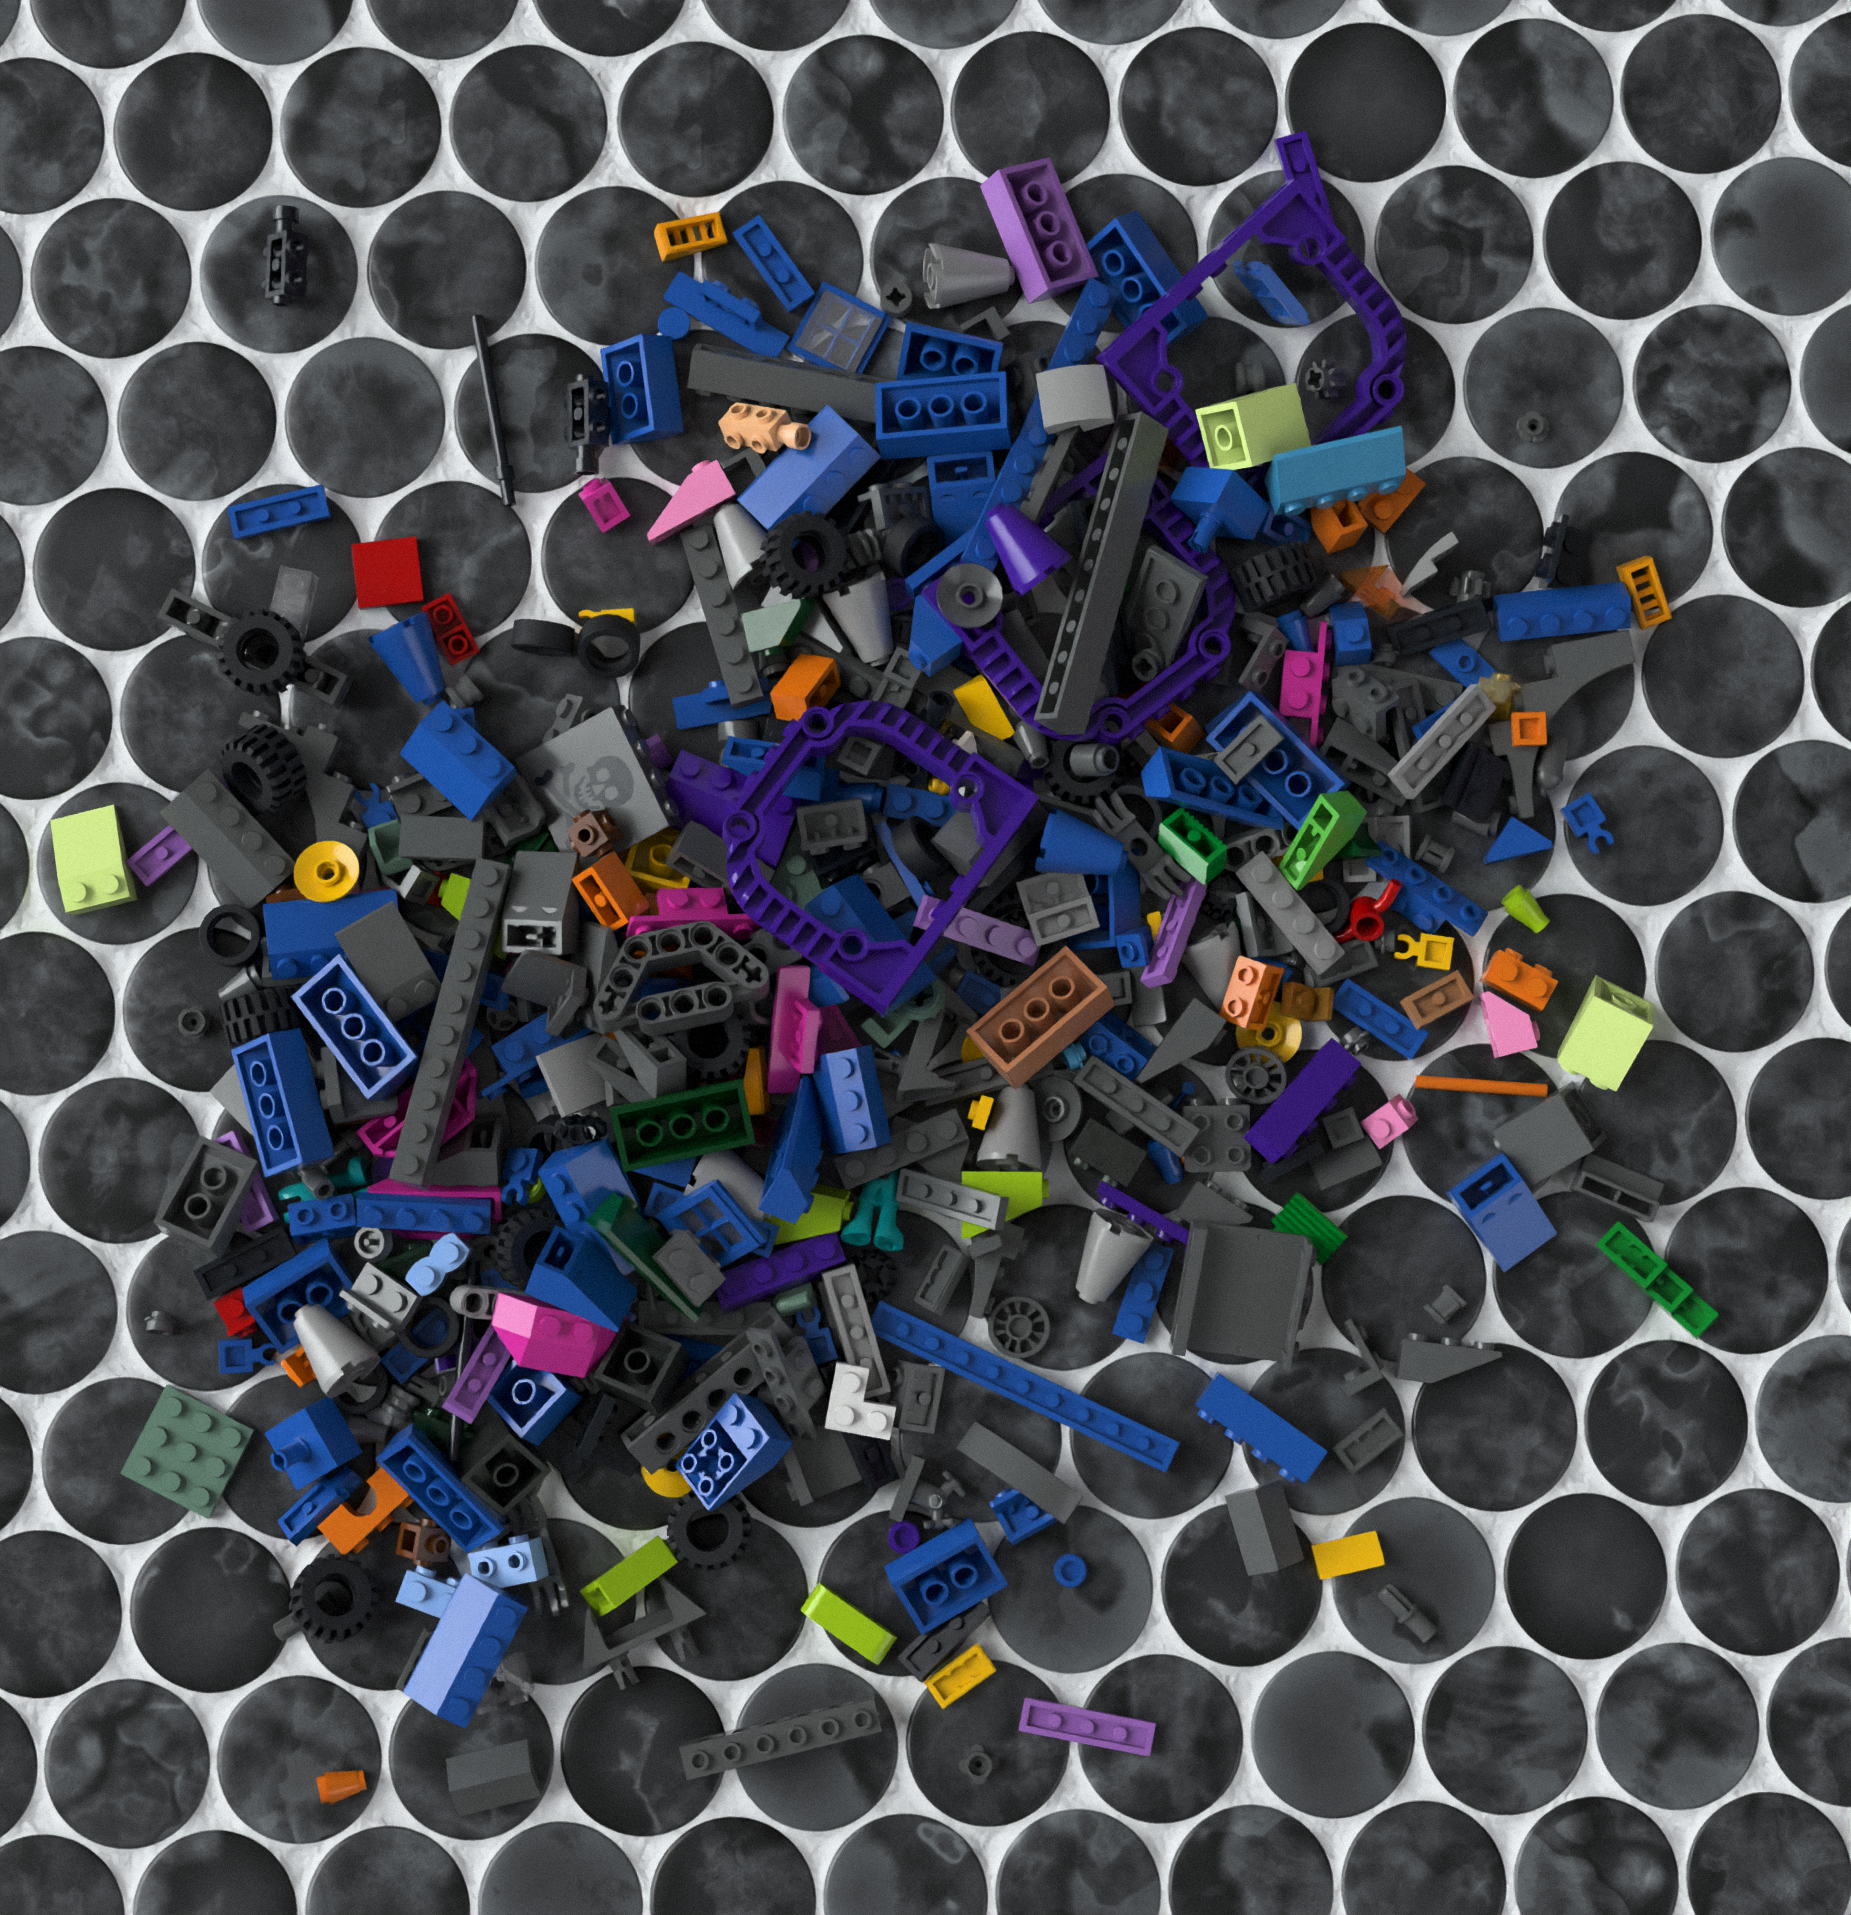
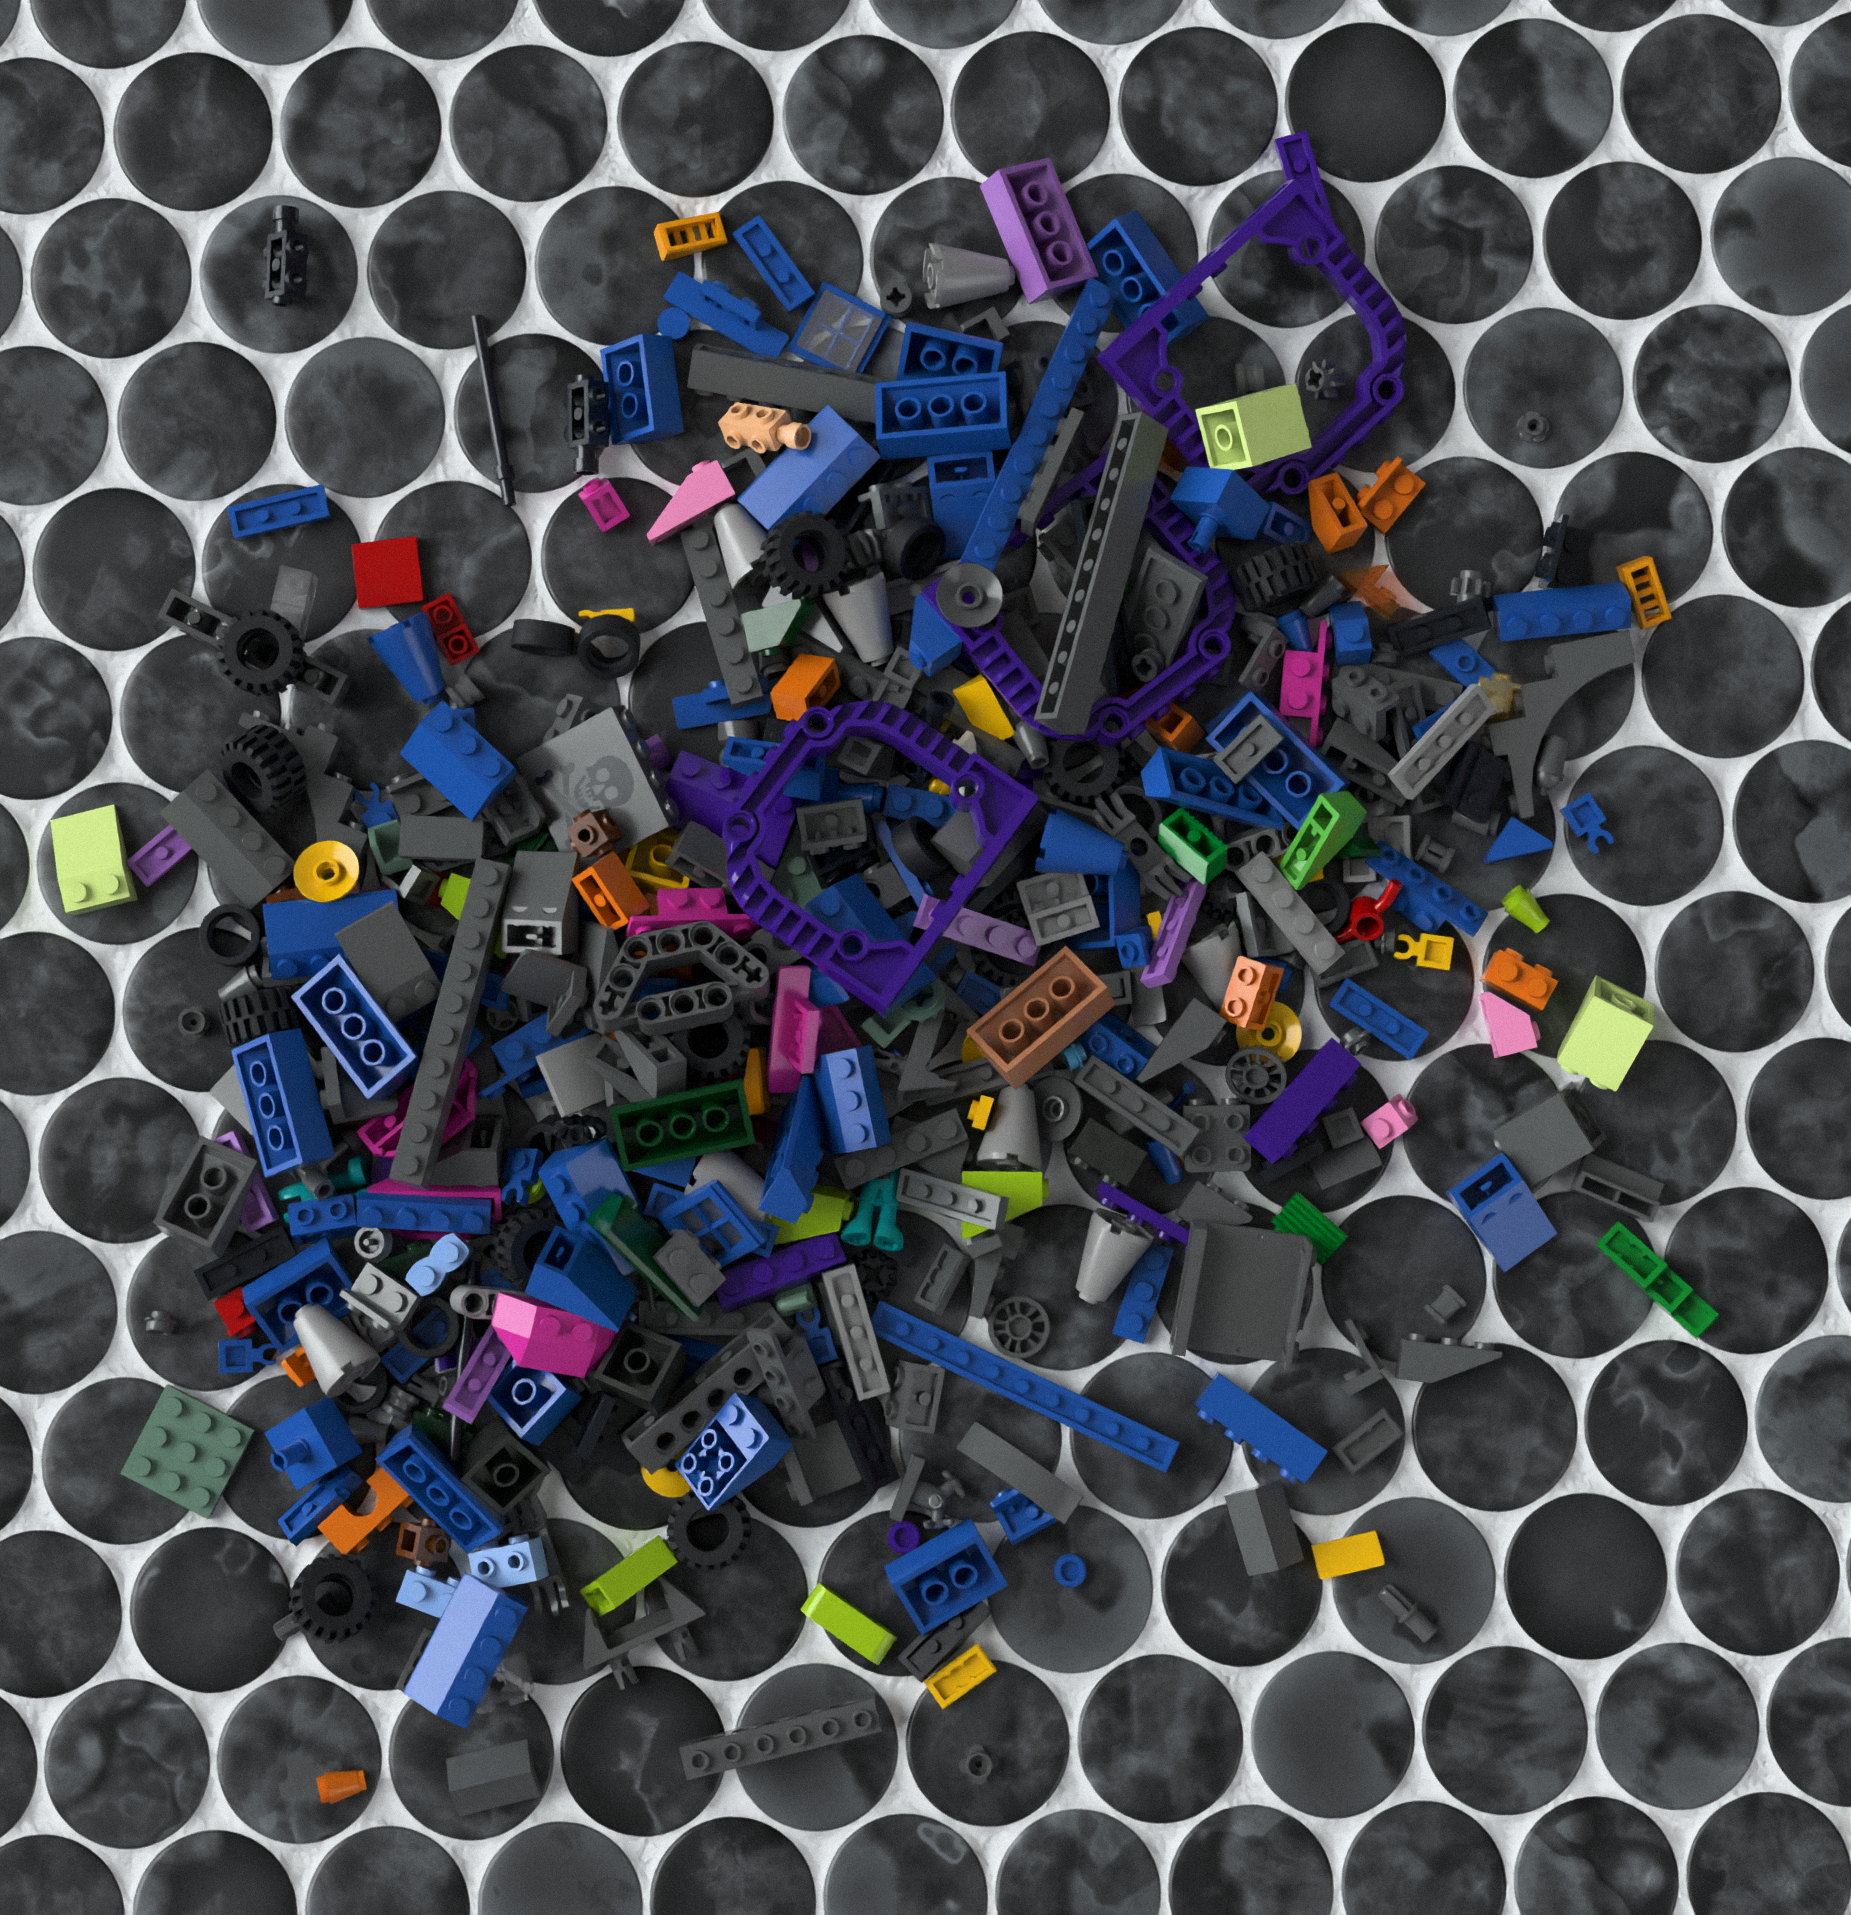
(850, 1411): white plate -> none
(897, 595): dark purple tile -> none
(937, 566): blue plate -> none
(1023, 547): dark purple cone -> none
(1075, 398): light grey slope -> none
(1087, 1726): medium lavender plate -> none
(1094, 759): dark grey brick -> none
(1271, 292): blue piece -> none
(1307, 1002): pearl gold bracket -> none
(1336, 471): dark azure slope -> none
(1425, 568): light grey slope -> none
(1437, 1000): medium nougat plate -> none
(1480, 1086): orange bar -> none
(1528, 729): orange plate -> none

